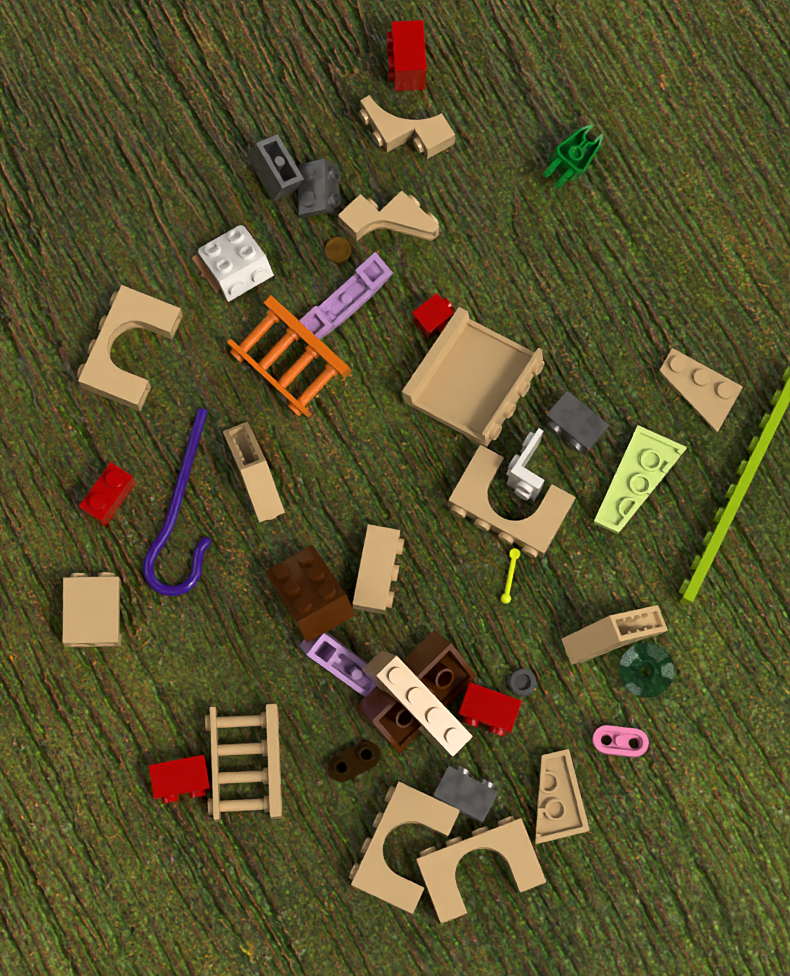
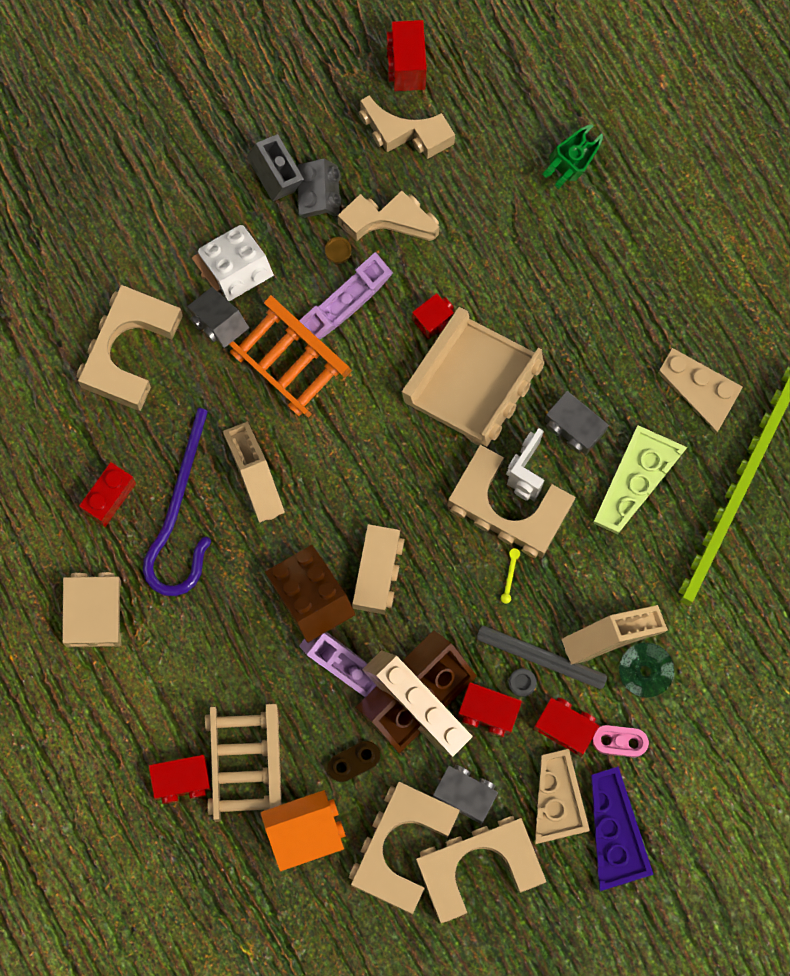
(217, 317): none -> flat silver brick
(303, 830): none -> orange brick
(541, 657): none -> dark grey axle
(567, 726): none -> red brick
(617, 835): none -> dark purple wing

